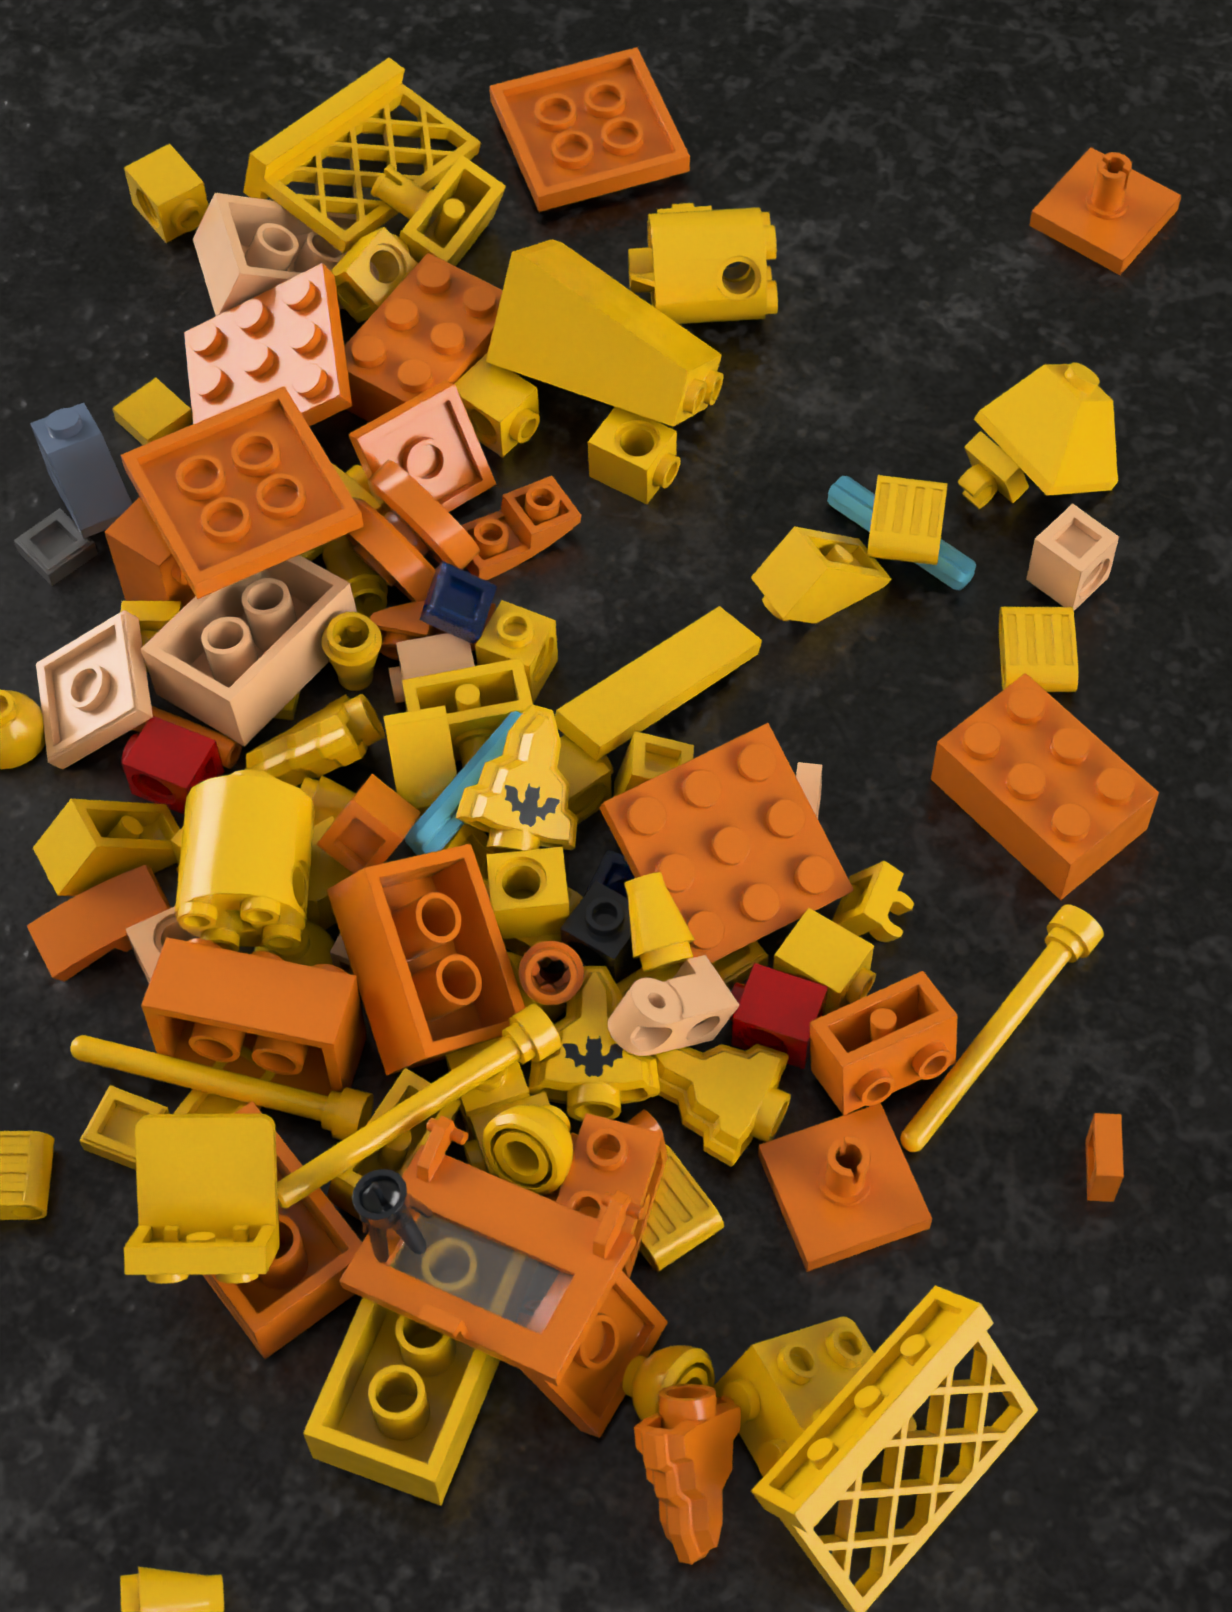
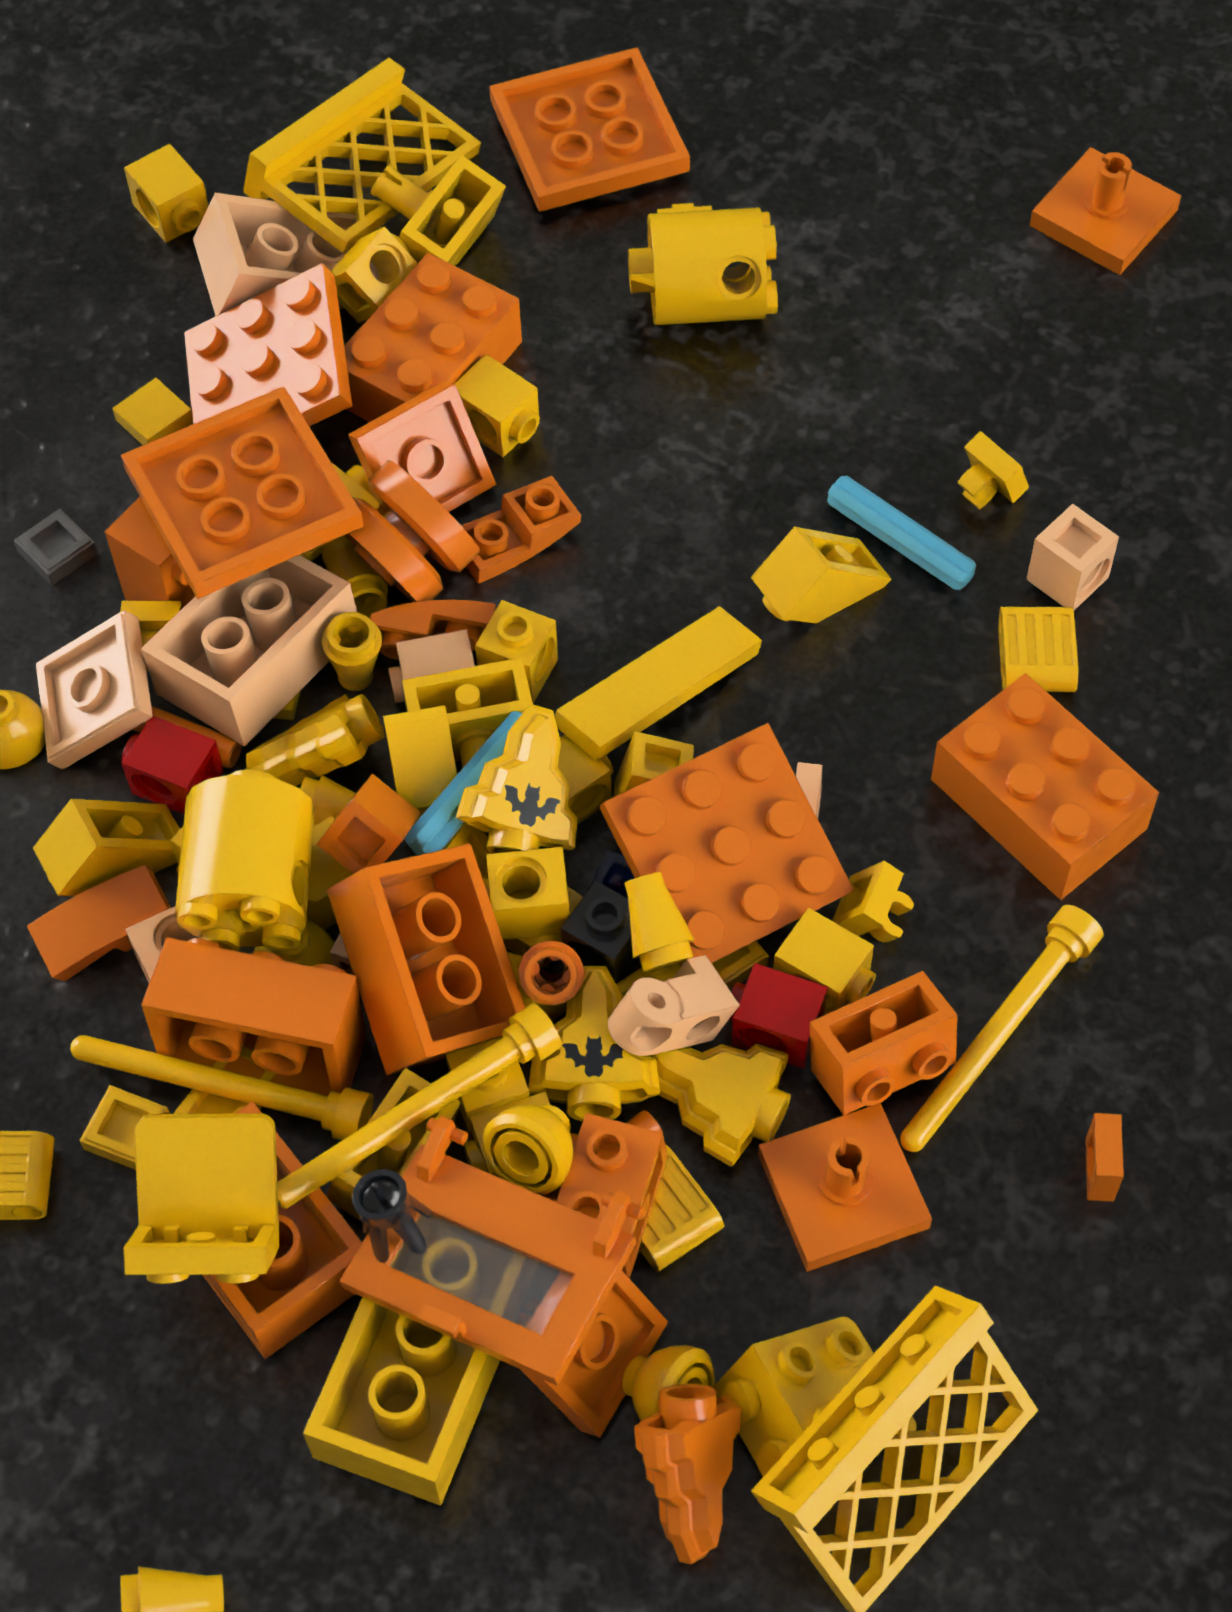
(82, 468): sand blue slope -> none
(458, 602): clear blue tile -> none
(598, 338): yellow slope -> none
(633, 454): yellow brick -> none
(907, 520): yellow piece -> none
(1057, 429): yellow slope -> none

